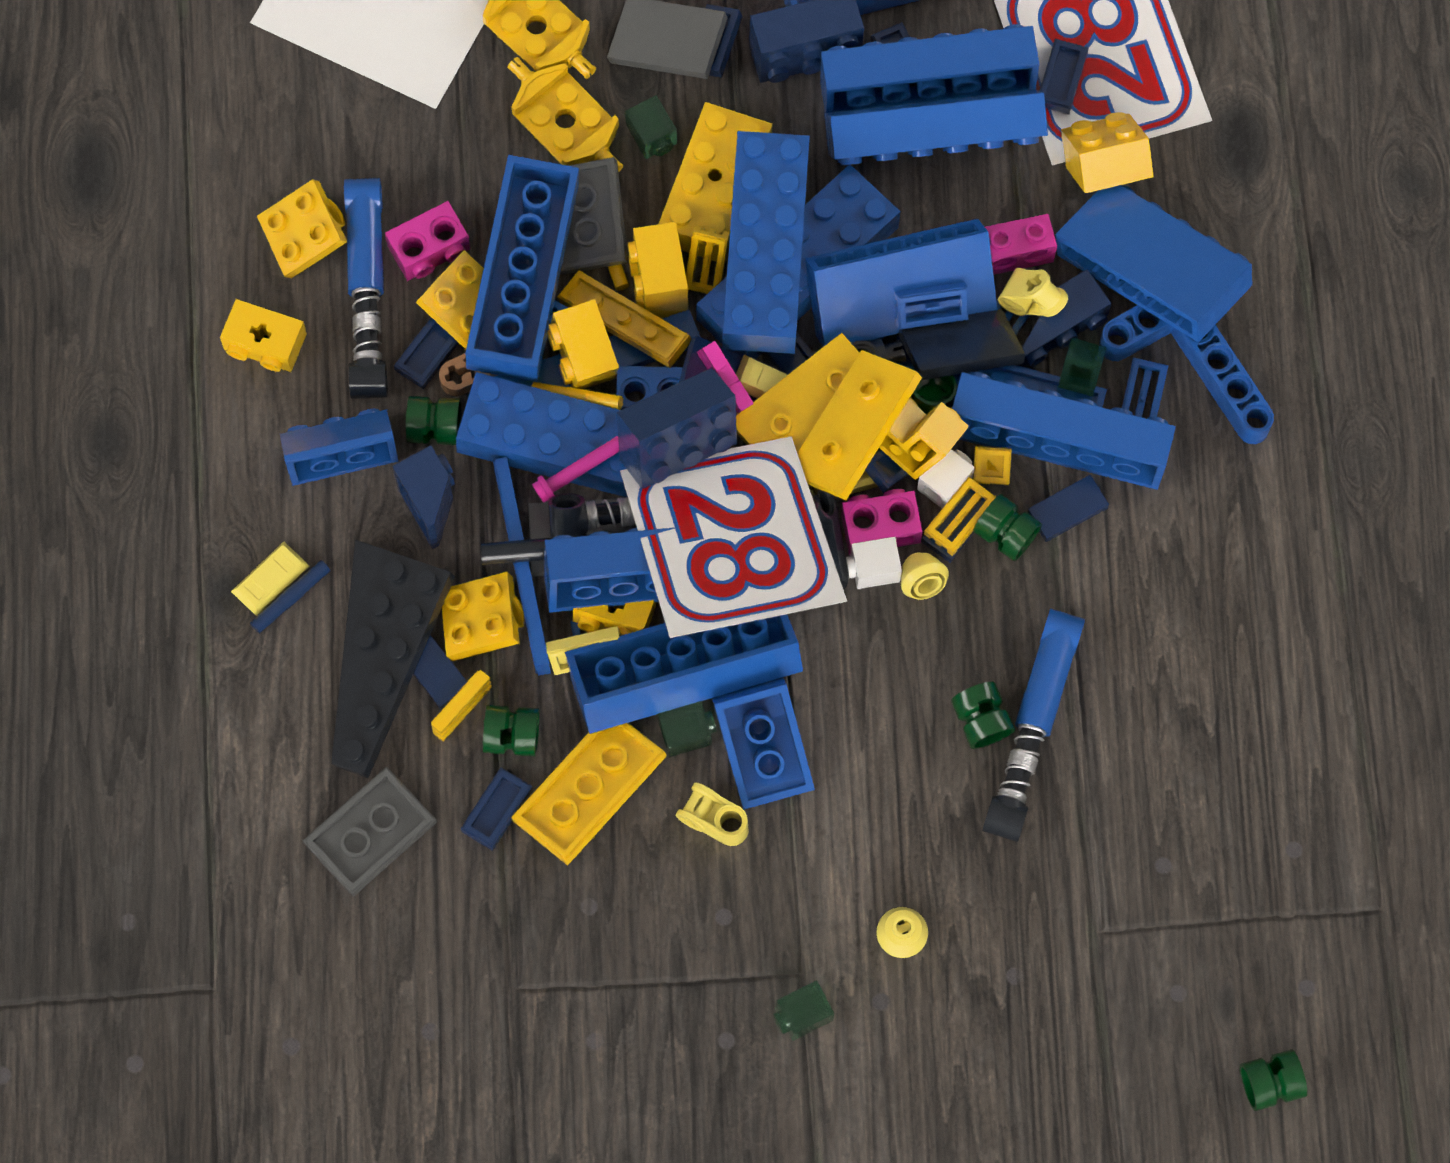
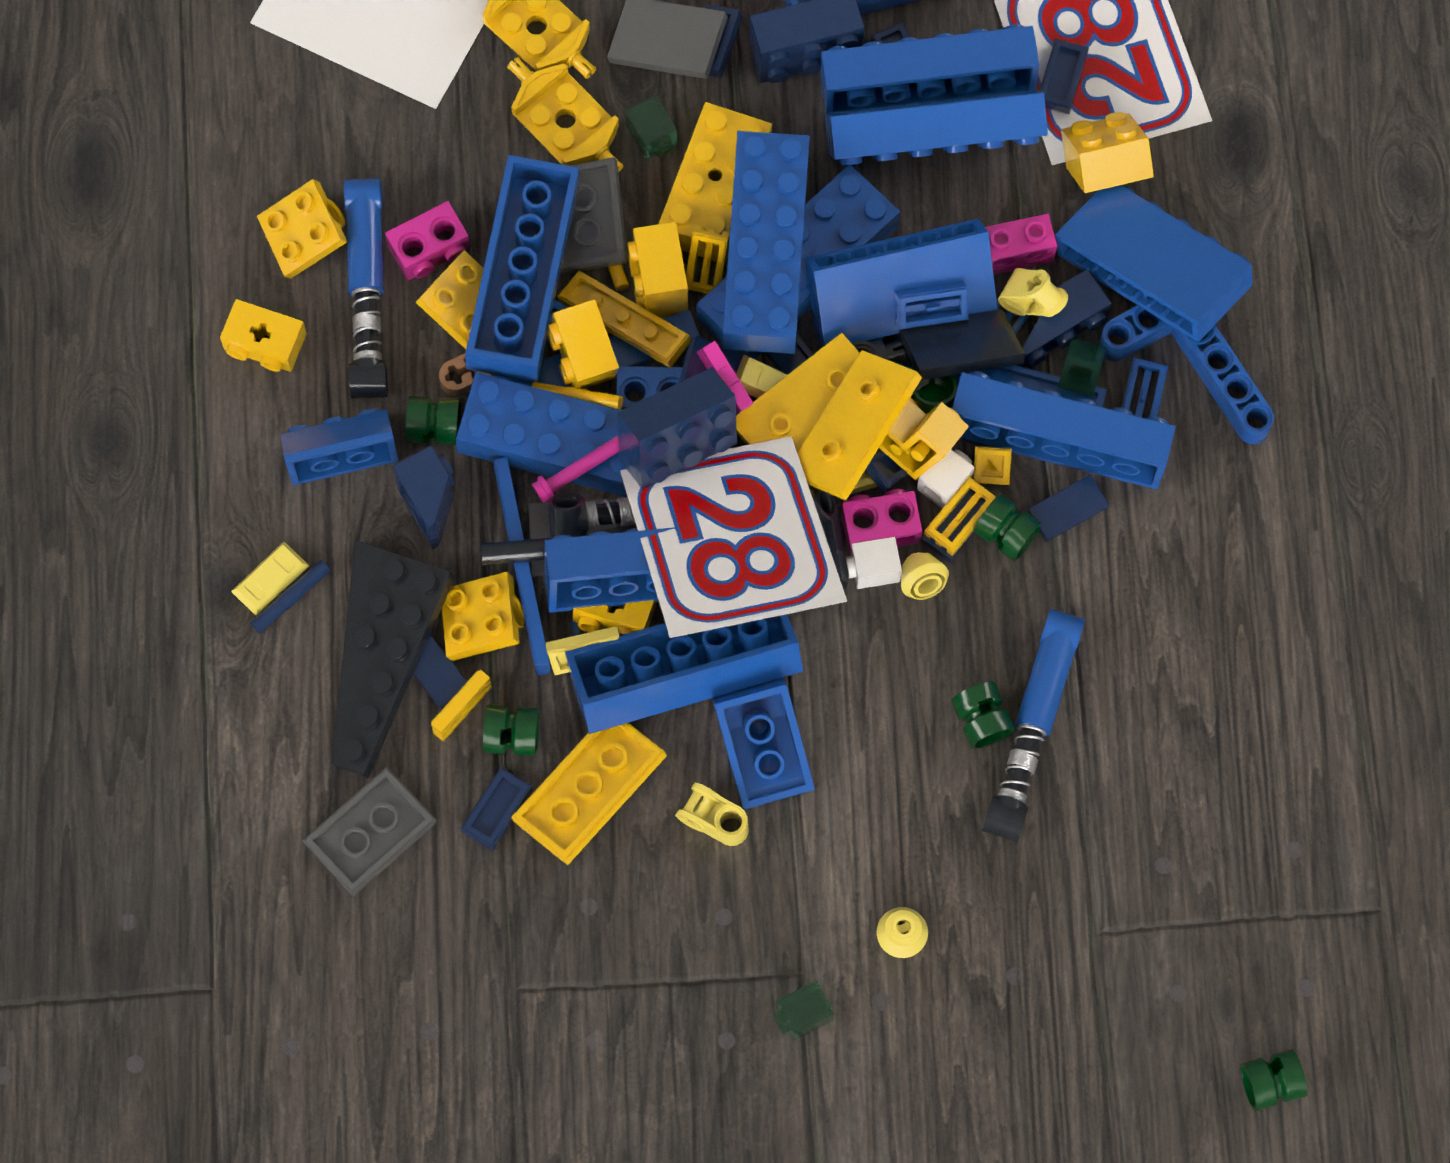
(426, 354): dark blue tile -> none
(686, 728): clear green brick -> none

